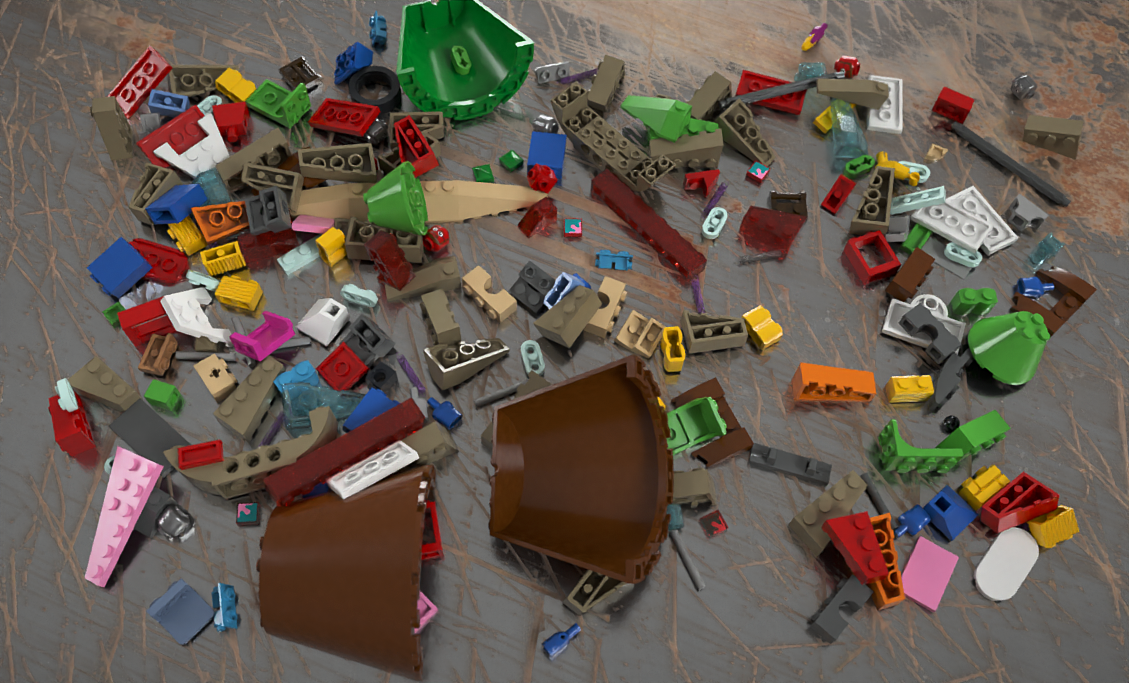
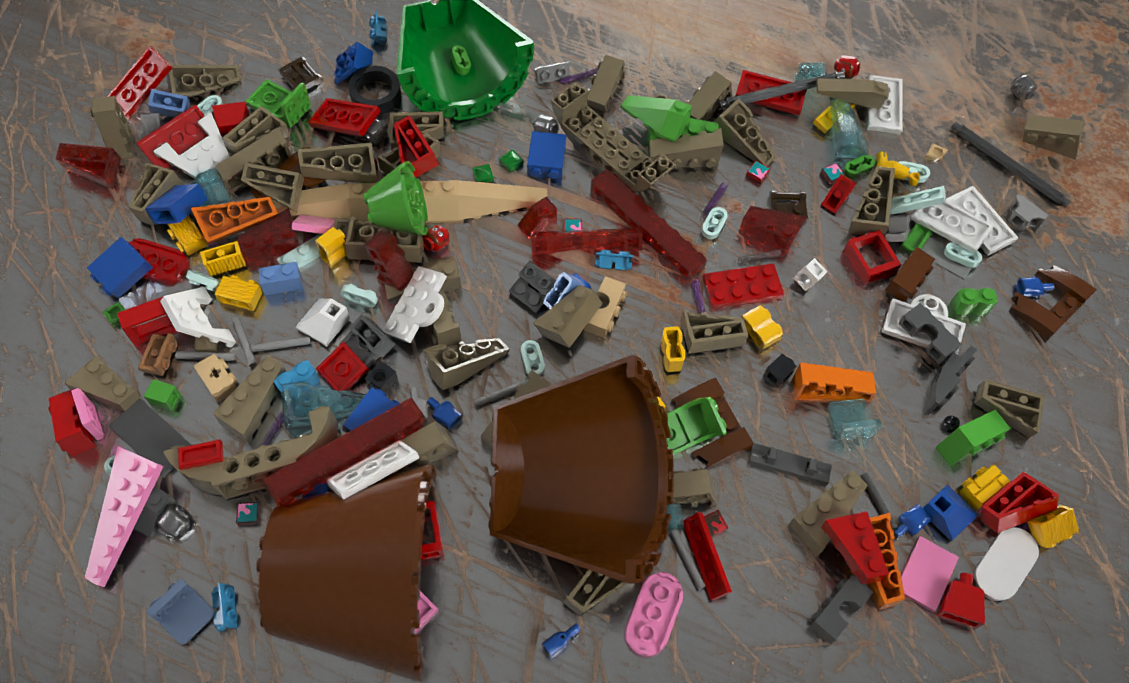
(66, 394): light aqua plate -> none
(88, 414): none -> bright pink tile
(90, 162): none -> clear red wedge
(234, 86): yellow brick -> none
(253, 128): none -> dark tan wedge
(265, 338): dark pink panel -> none
(268, 211): dark grey brick -> none
(280, 278): none -> medium blue brick
(412, 378): medium lavender piece -> none
(416, 305): none -> white plate
(498, 305): tan arch -> none
(541, 178): red brick -> none
(612, 239): none -> clear red arch
(640, 334): tan slope -> none
(654, 614): none -> bright pink tile
(704, 180): red slope -> none
(706, 556): none -> red plate
(743, 286): none -> red plate
(780, 370): none -> black brick
(810, 274): none -> white brick
(814, 36): magenta piece -> none
(832, 173): none -> tile
(852, 419): none -> clear light blue bracket
(904, 458): bright green bracket -> none
(909, 389): yellow brick -> none
(953, 105): red bracket -> none
(963, 602): none -> red torso
(1009, 345): bright green cone -> none
(1016, 406): none -> dark tan wedge
(1046, 249): clear light blue piece -> none

